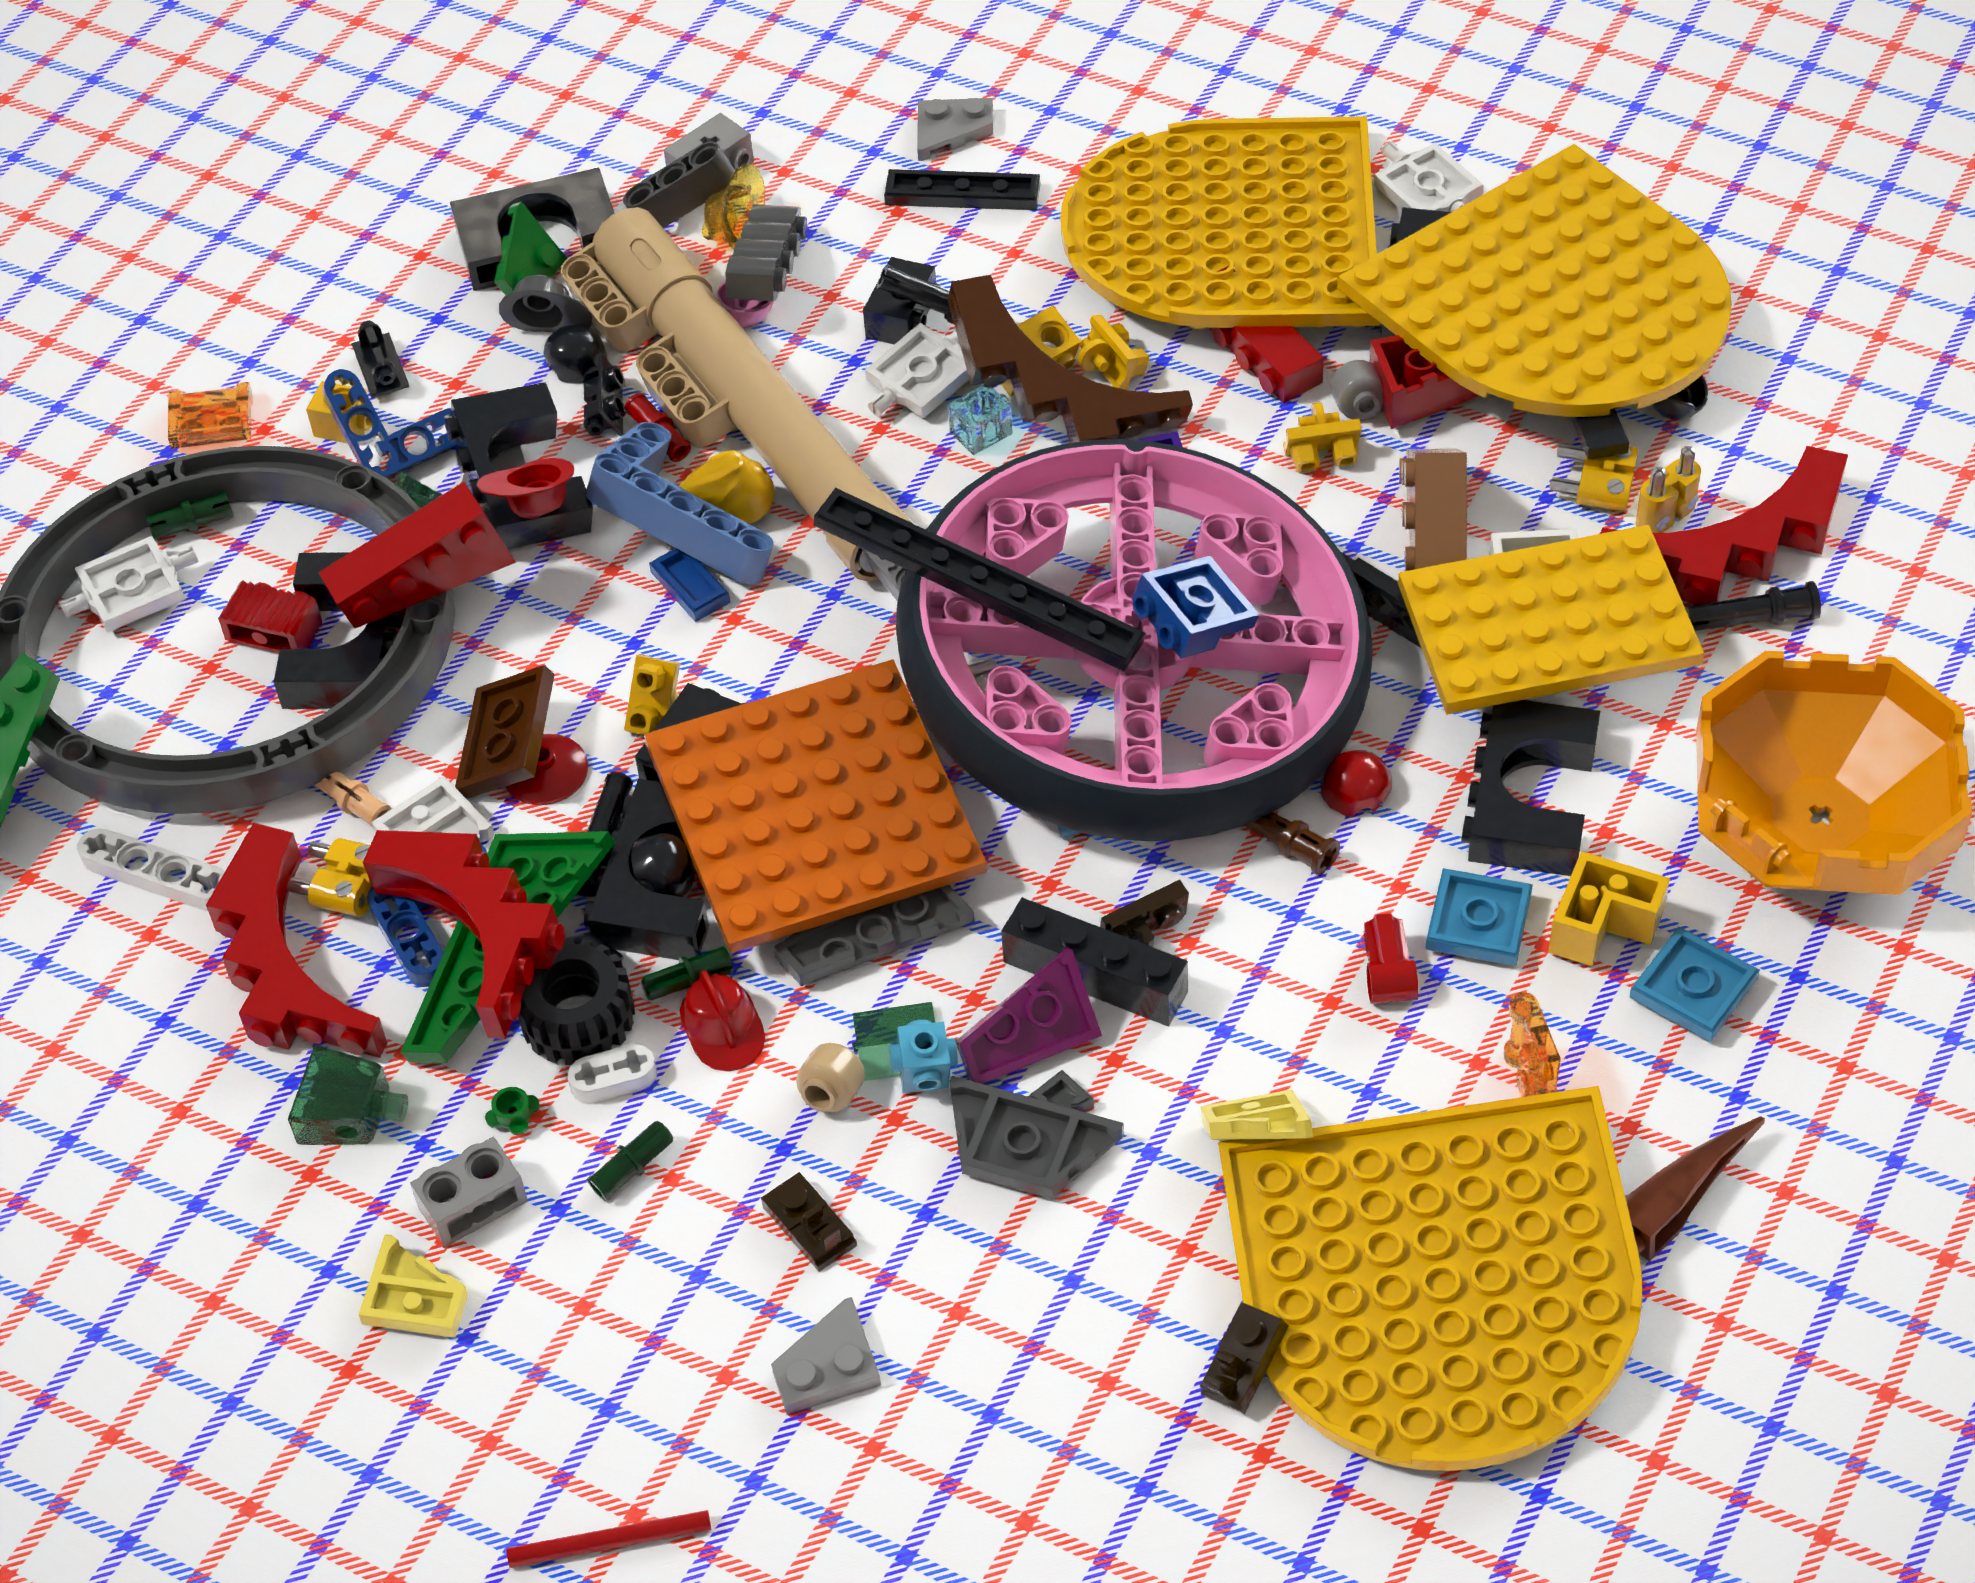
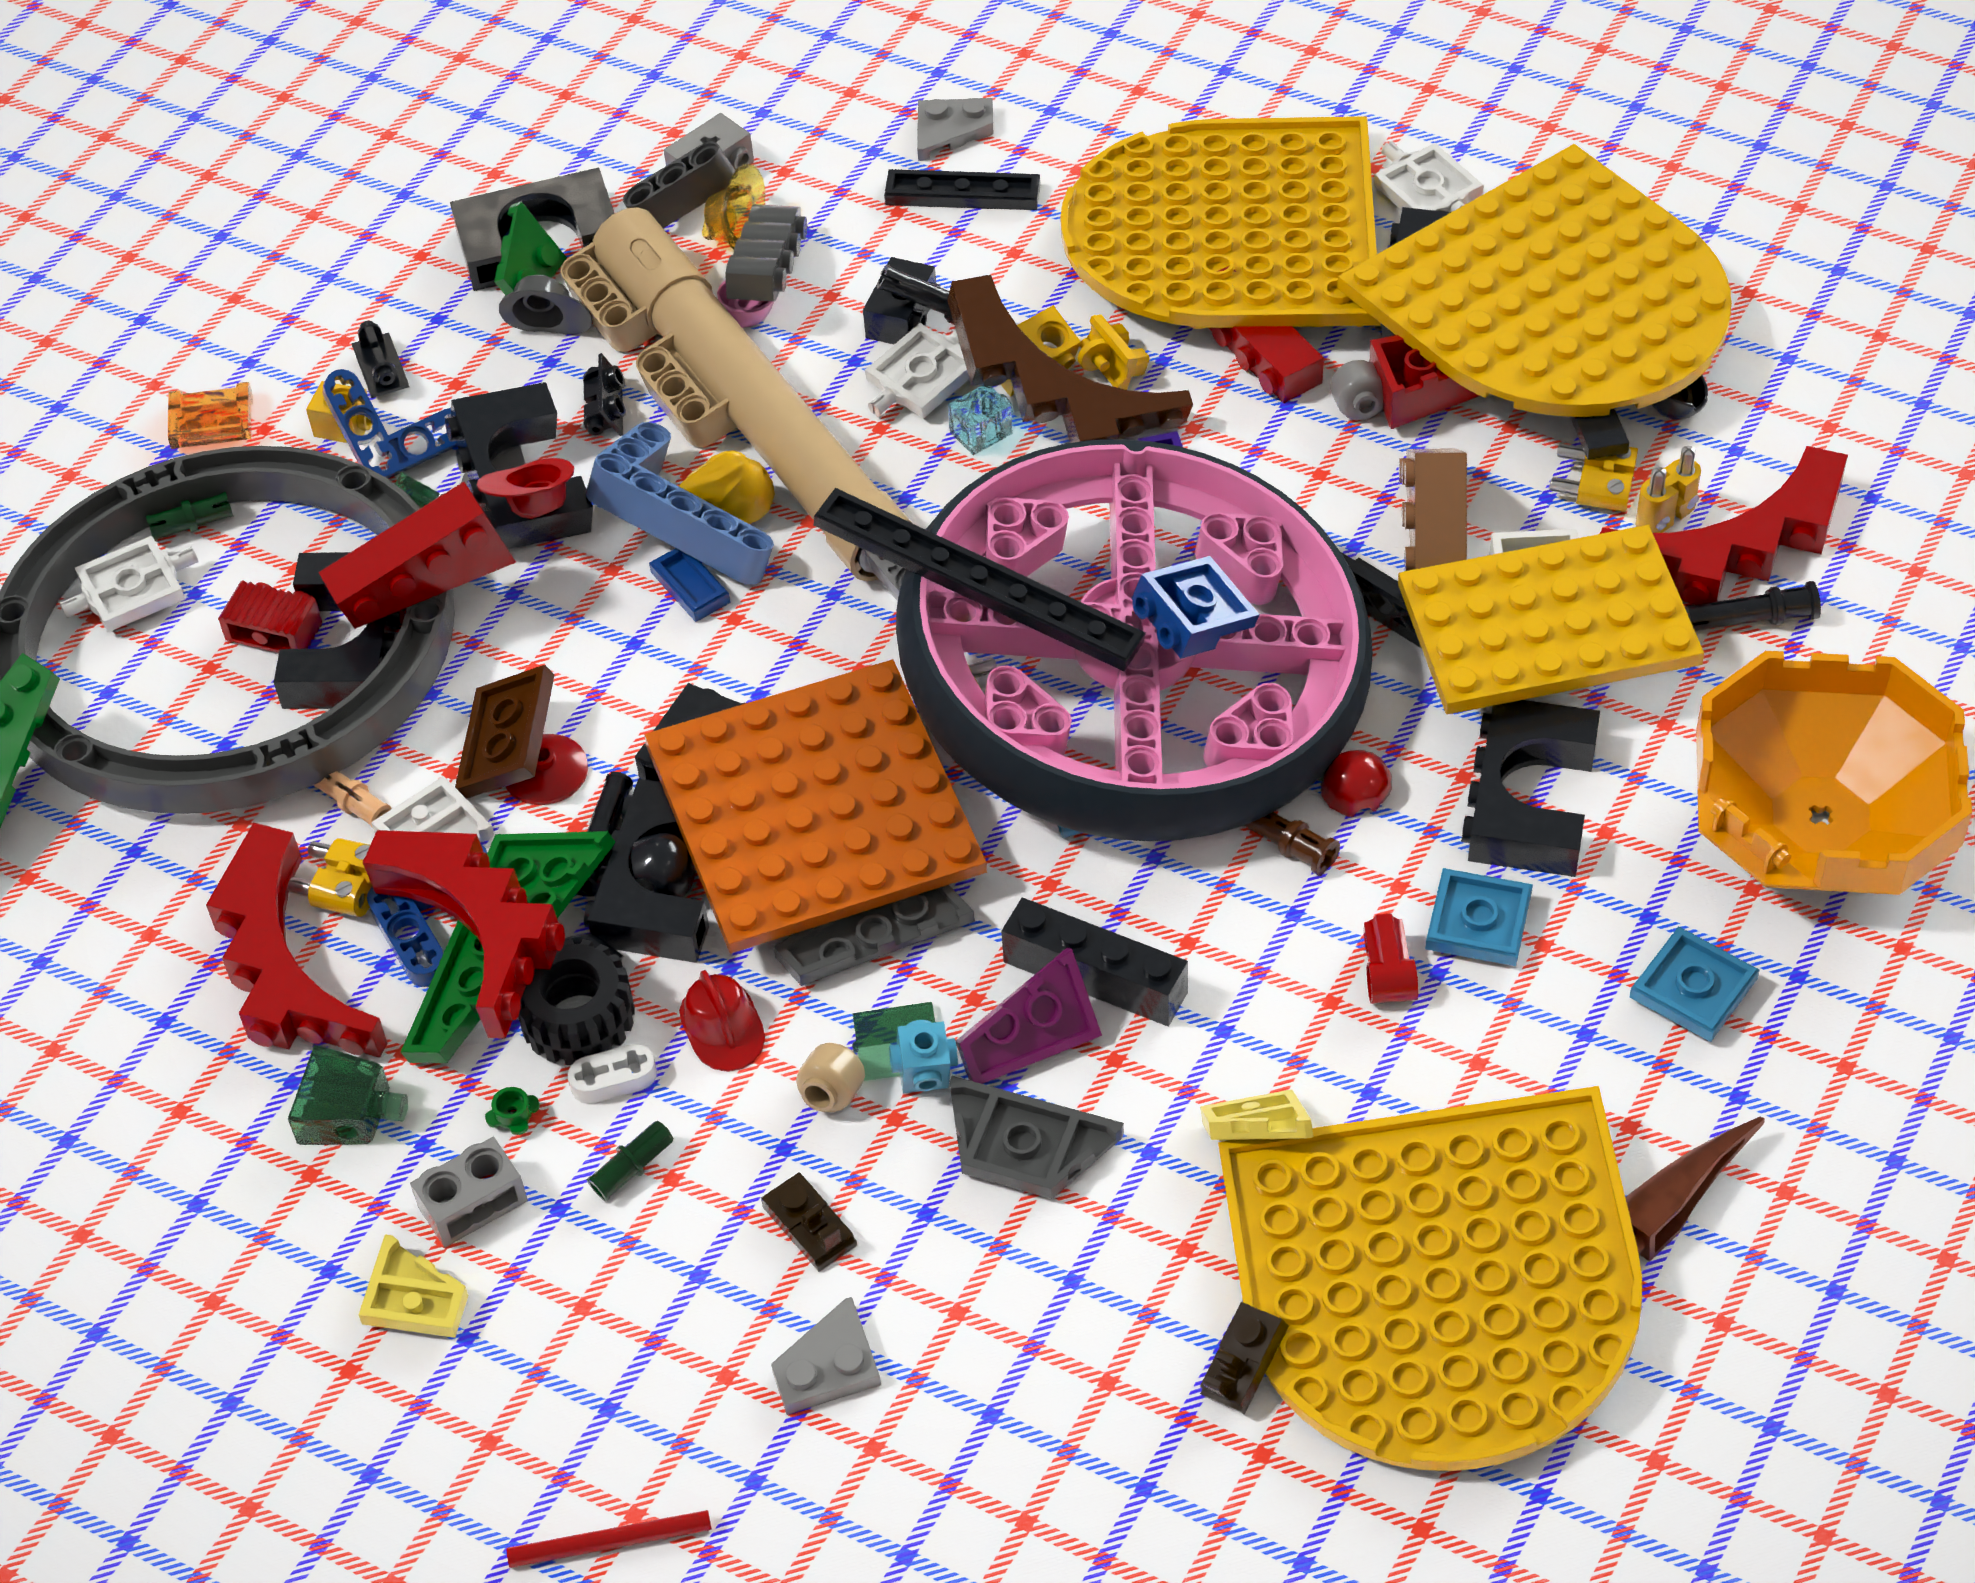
(151, 875): white beam -> none
(573, 351): black hair -> none
(644, 411): red pin -> none
(650, 693): yellow hips -> none
(686, 973): dark green axle -> none
(1065, 1092): dark grey tile -> none
(1158, 909): dark brown plate -> none
(1322, 433): yellow hips -> none
(1531, 1047): clear orange plate -> none
(1606, 898): yellow brick -> none

